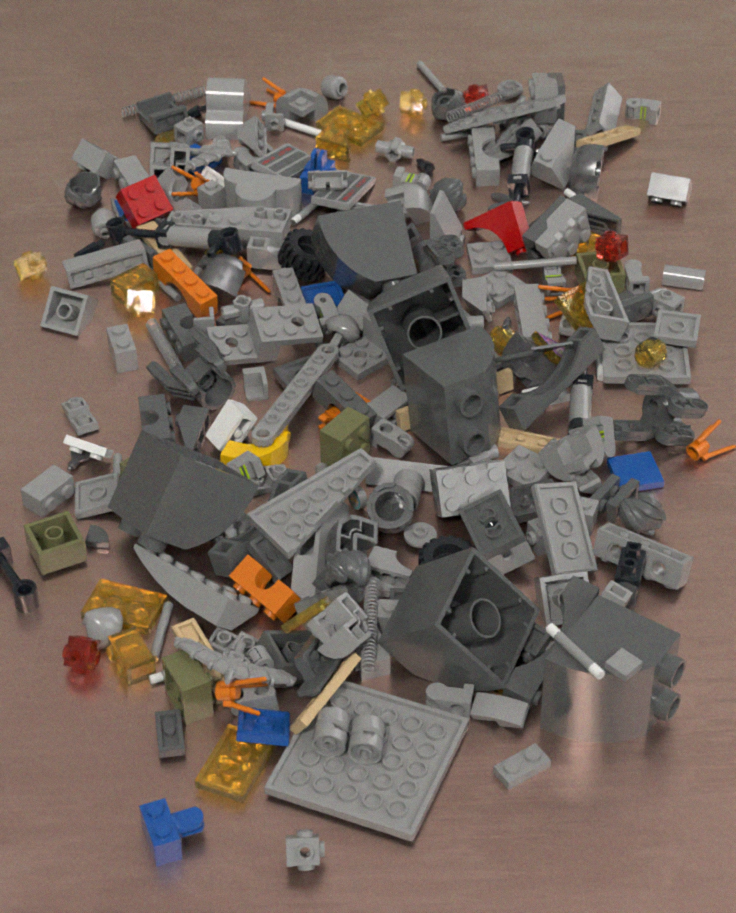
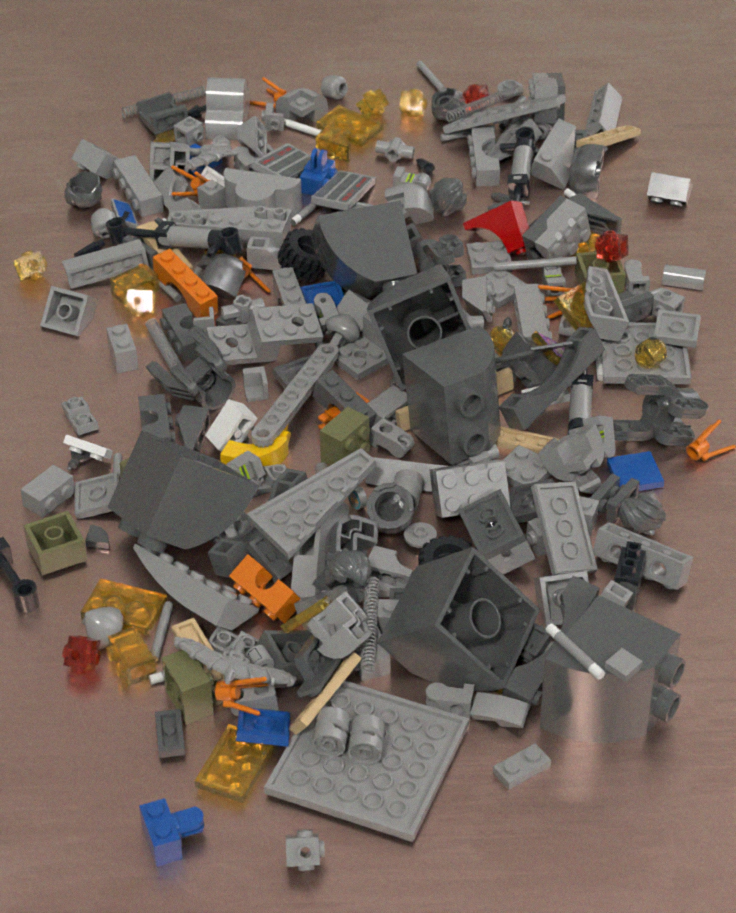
(144, 201): red brick -> none
(319, 179): light grey hinge -> none
(444, 220): light grey slope -> none
(643, 109): light grey leg -> none

